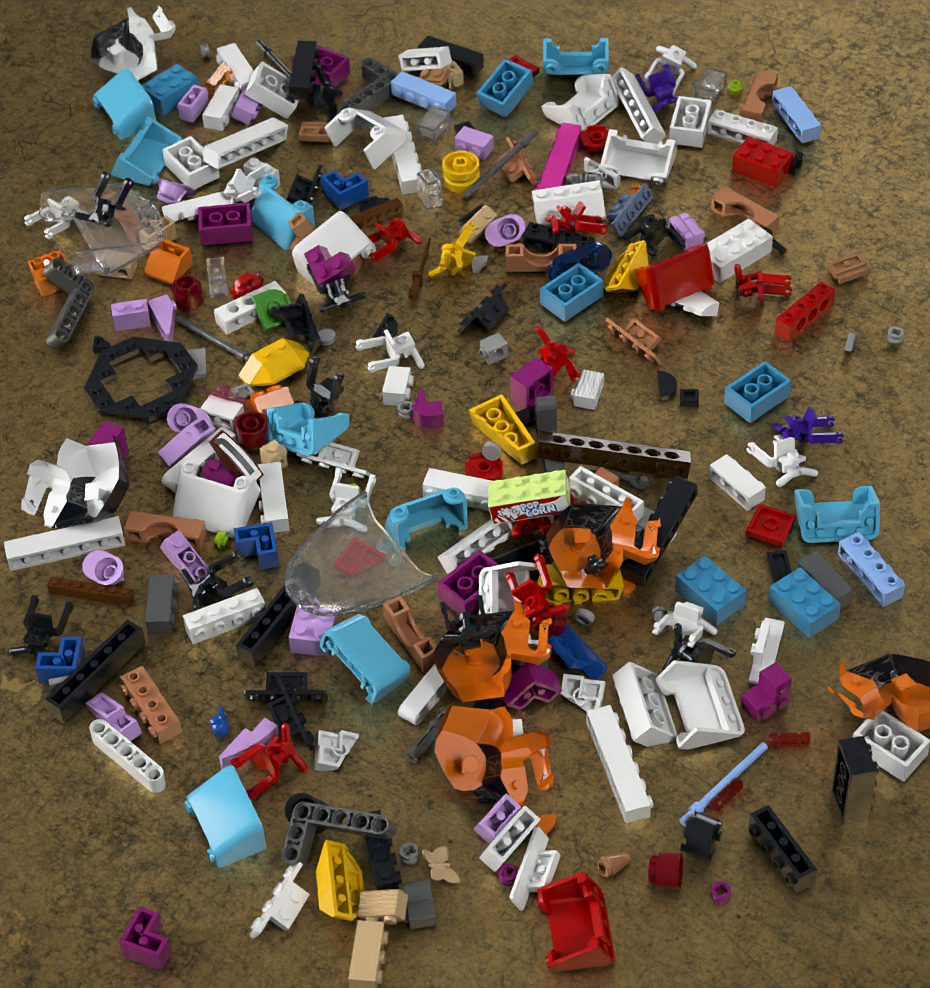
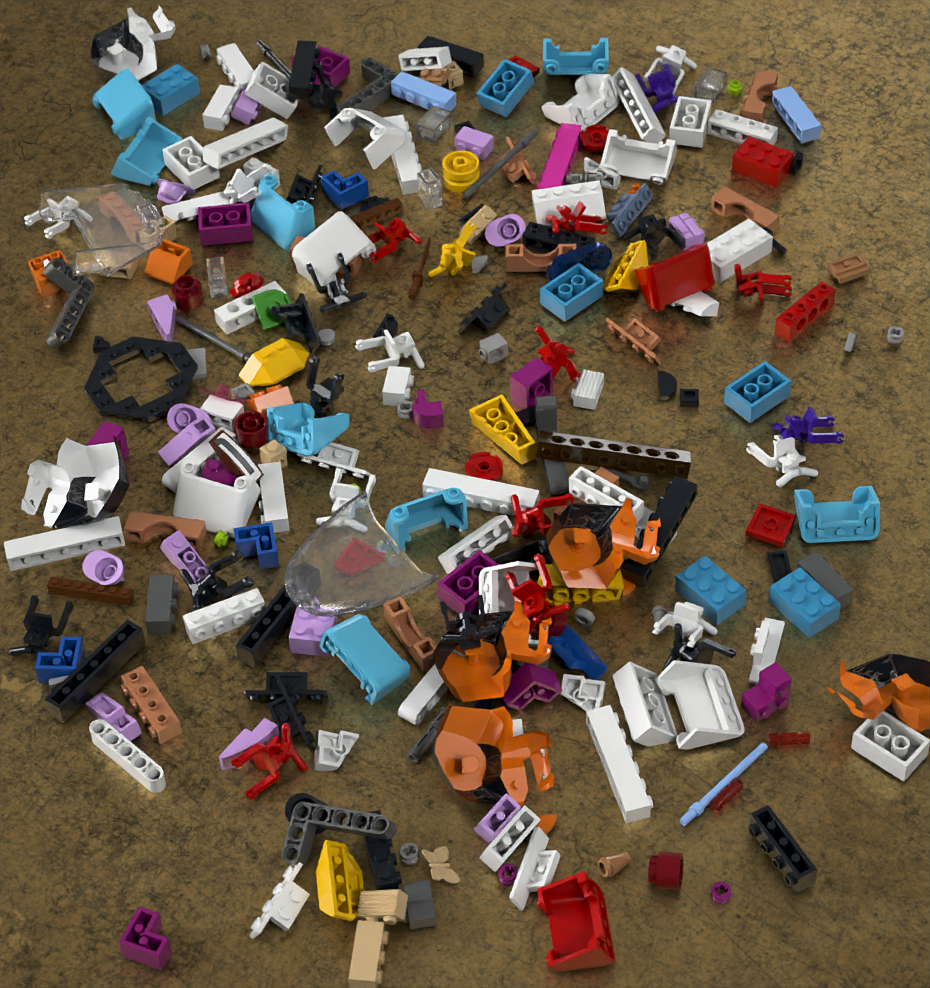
(105, 208): black piece -> none
(130, 315): lavender slope -> none
(193, 103): lavender brick -> none
(218, 78): clear orange tile -> none
(219, 723): blue piece -> none
(227, 818): medium azure windscreen -> none
(301, 225): medium nougat brick -> none
(313, 132): medium nougat plate -> none
(328, 268): magenta brick -> none
(491, 451): light grey tile -> none
(528, 496): yellowish green brick -> none
(595, 565): black piece -> none
(701, 836): black brick -> none
(737, 482): white brick -> none
(854, 779): black brick -> none
(871, 569): light blue brick -> none

